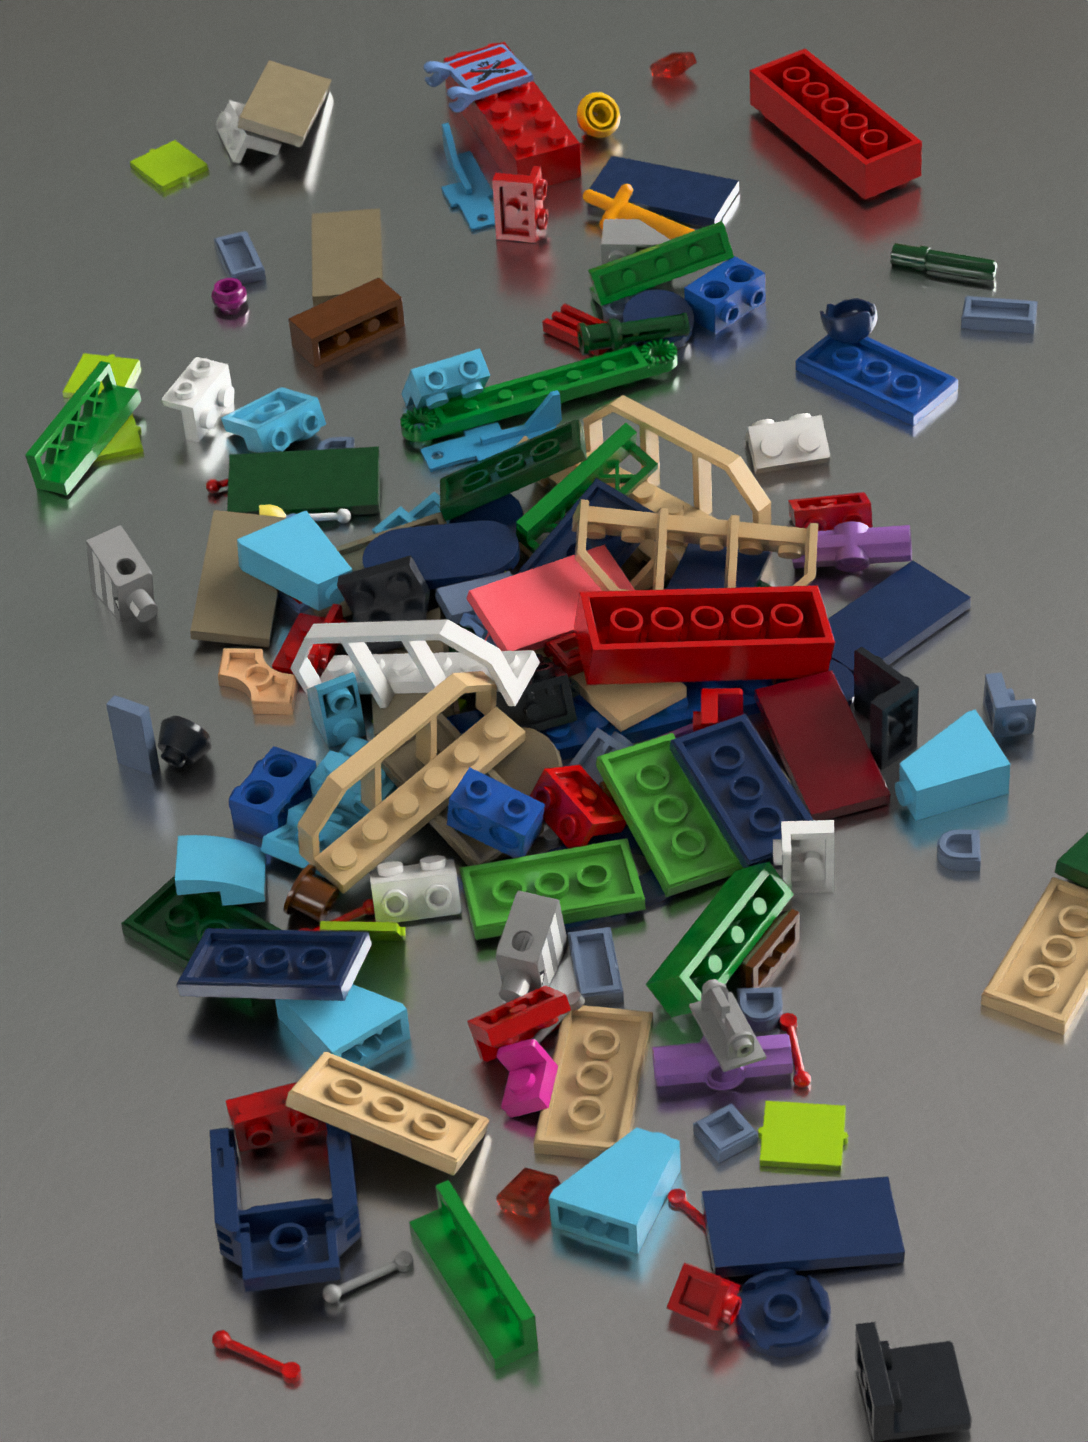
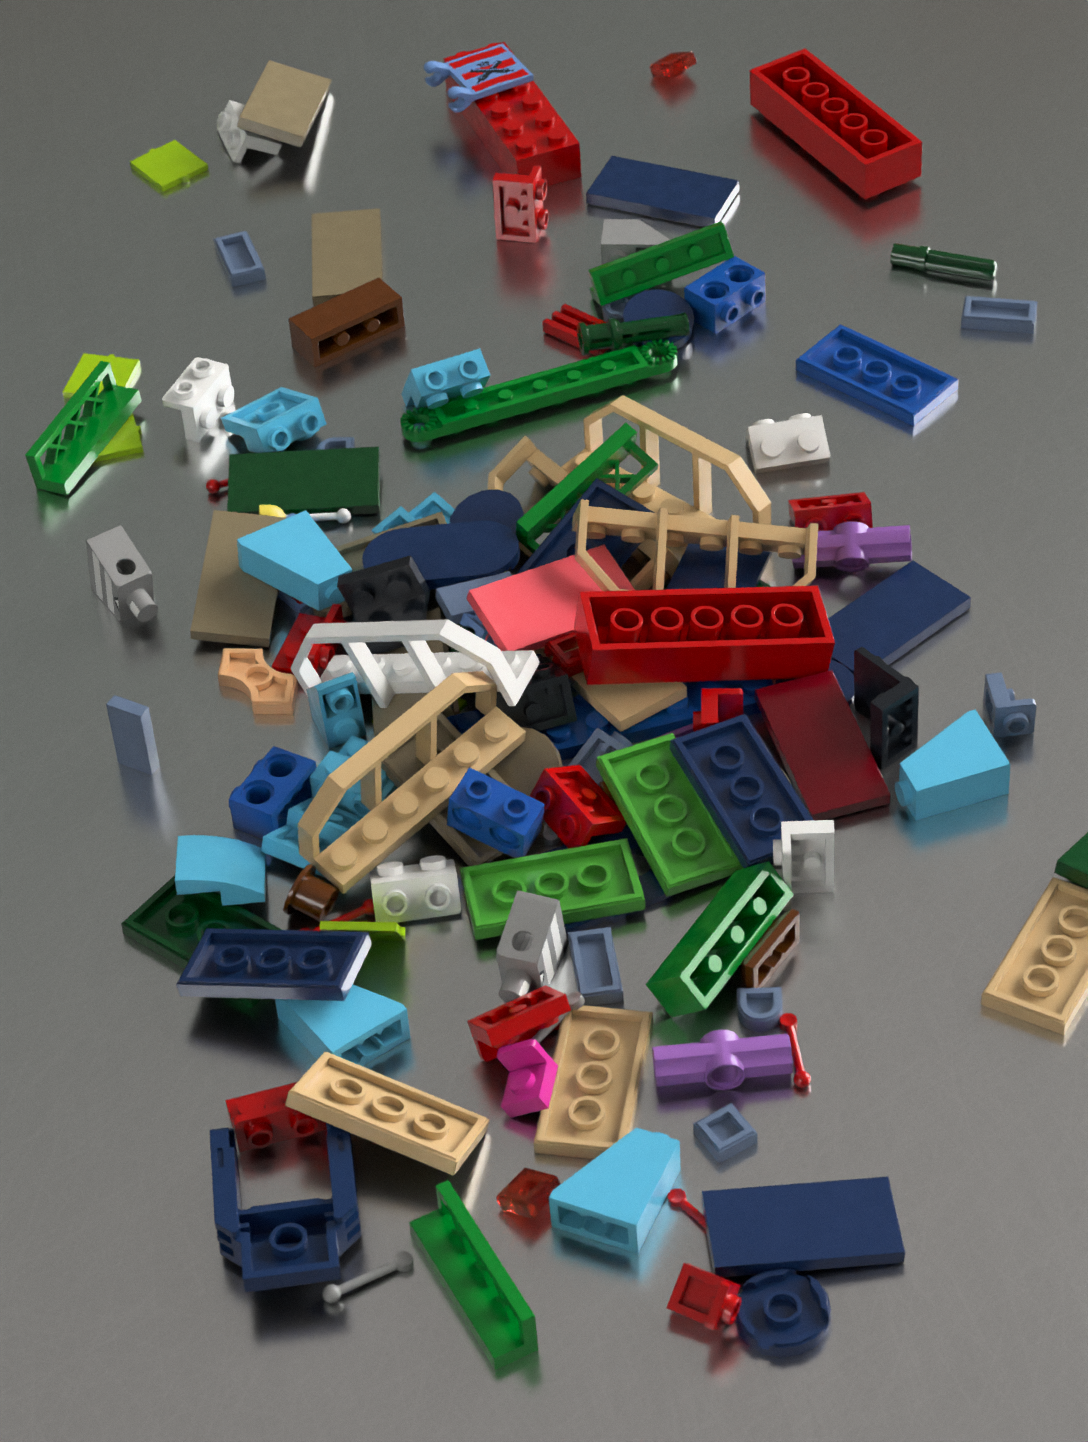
(182, 741): black cone -> none
(228, 294): magenta plate -> none
(290, 1371): red hinge -> none
(472, 190): dark azure piece -> none
(491, 439): dark azure piece -> none
(512, 469): dark green tile -> none
(598, 115): yellow cone -> none
(621, 209): light orange sword -> none
(726, 1027): light grey hinge -> none
(803, 1135): lime piece -> none
(849, 320): dark blue hair -> none
(910, 1387): black bracket -> none
(960, 850): sand blue tile -> none

